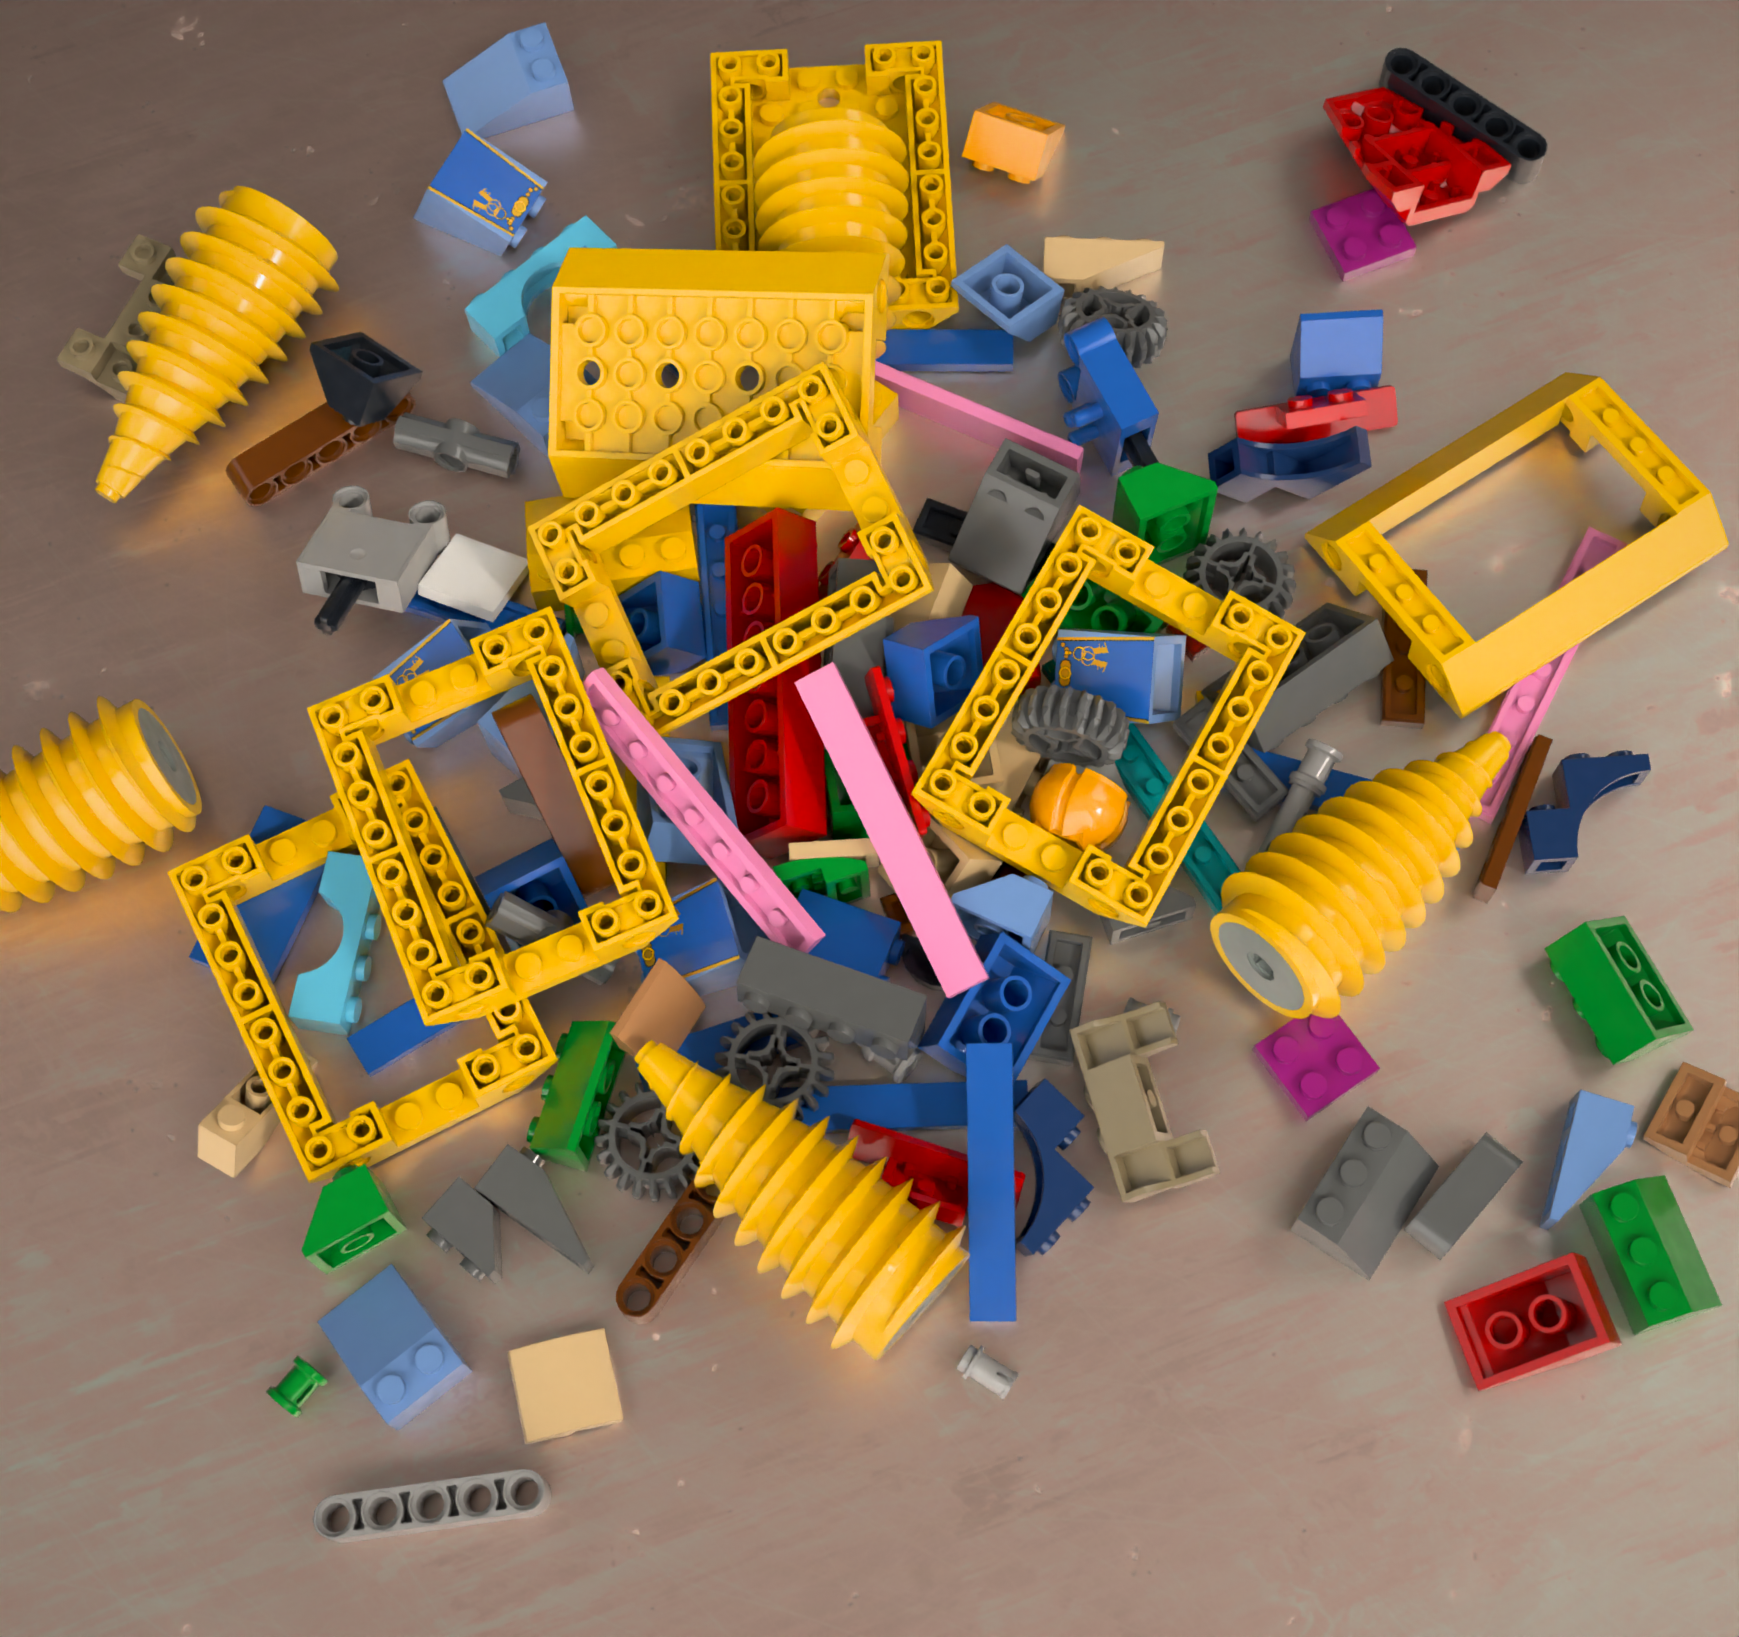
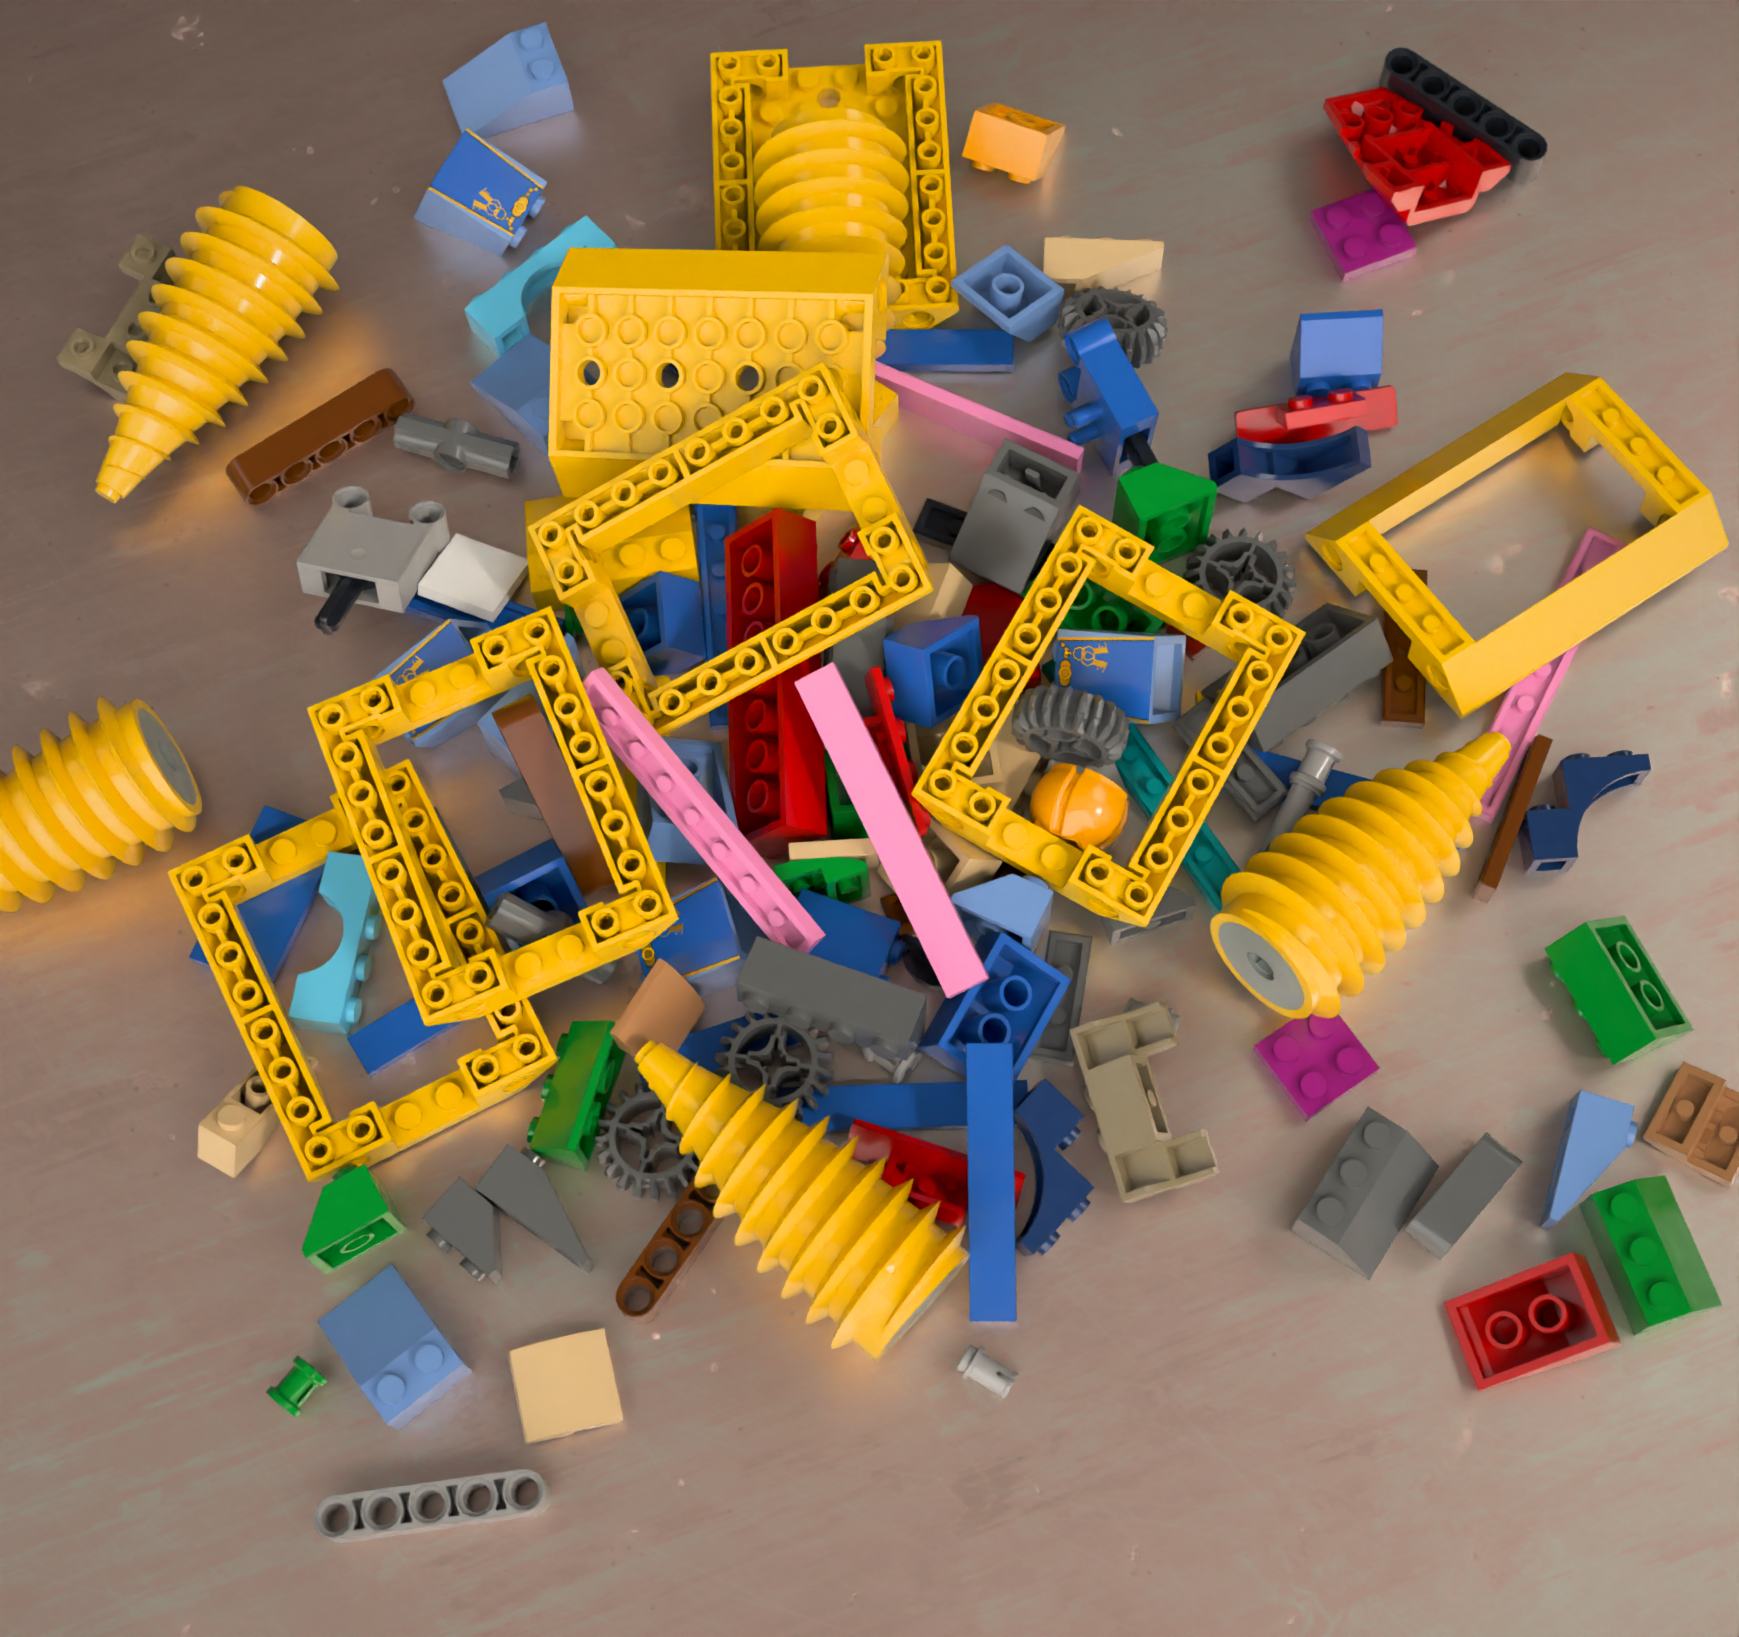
(362, 377): black slope -> none

